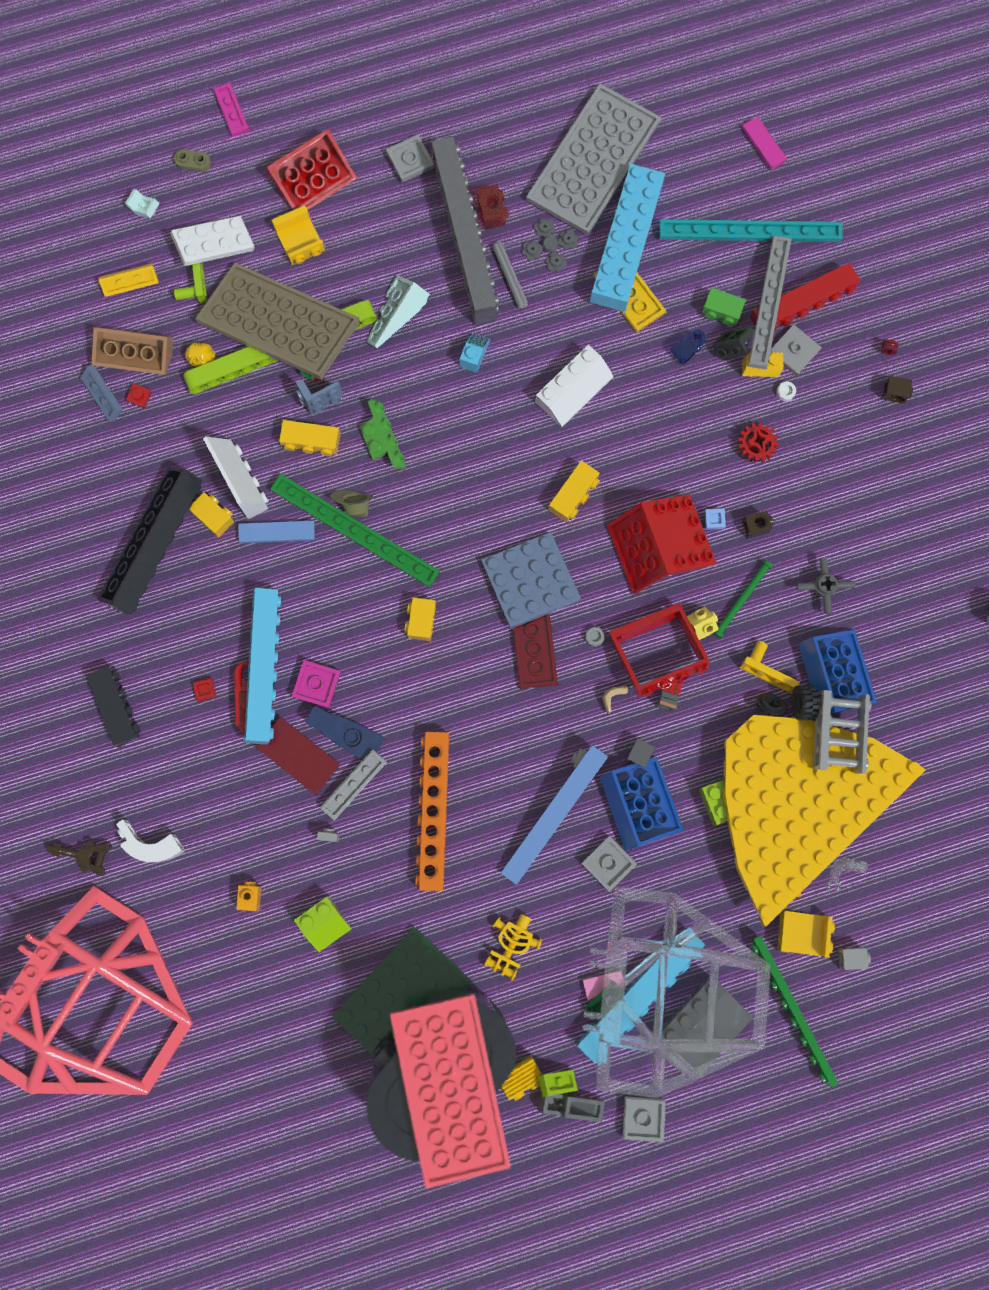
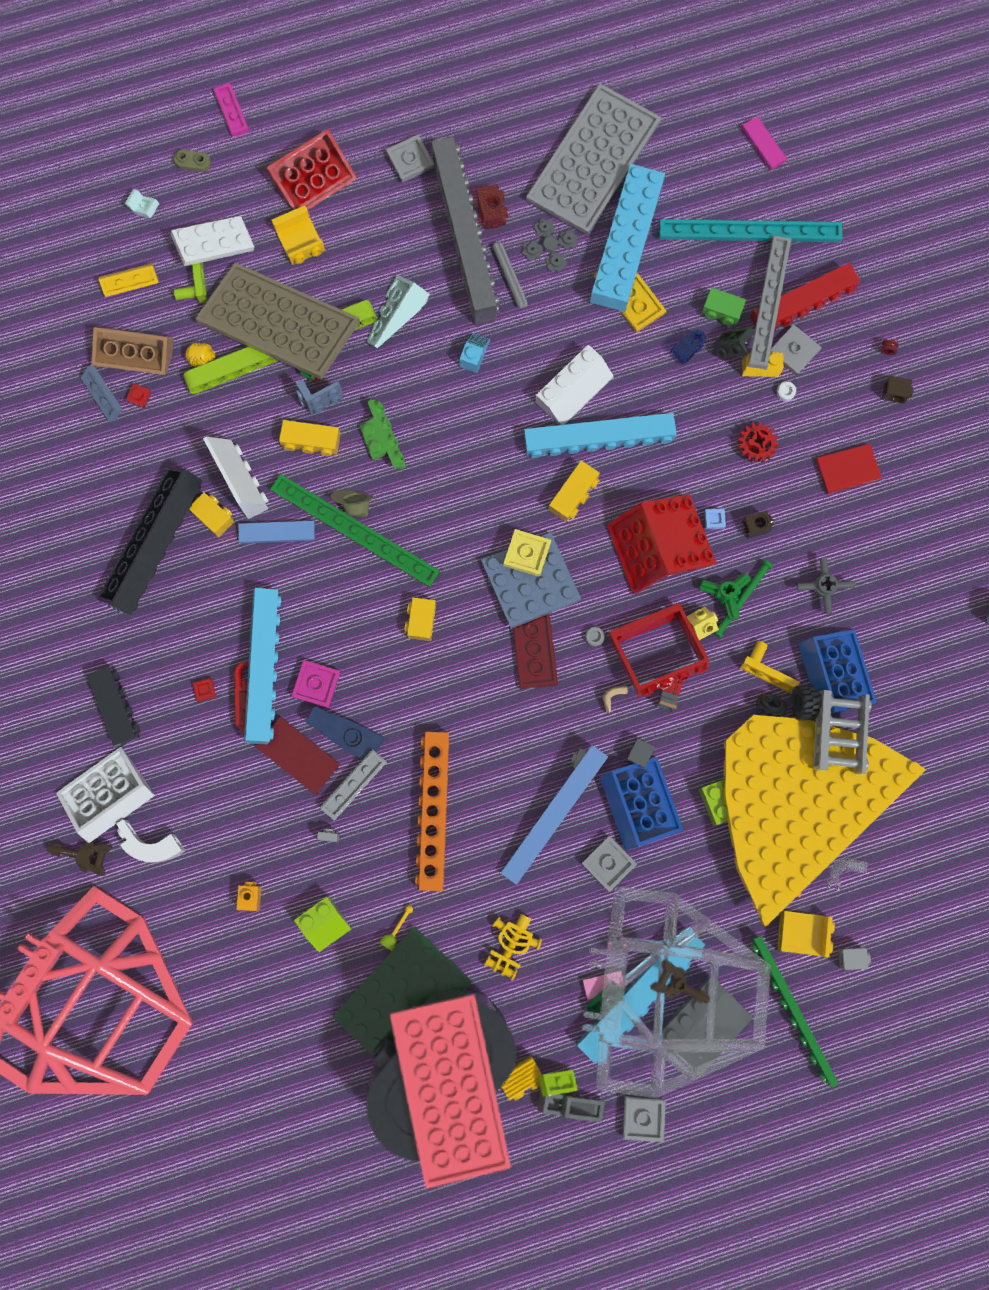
(104, 795): none -> white slope
(389, 940): none -> hinge
(527, 553): none -> light yellow plate
(600, 434): none -> medium azure brick
(677, 983): none -> dark brown piece
(728, 600): none -> green bush
(848, 469): none -> red tile

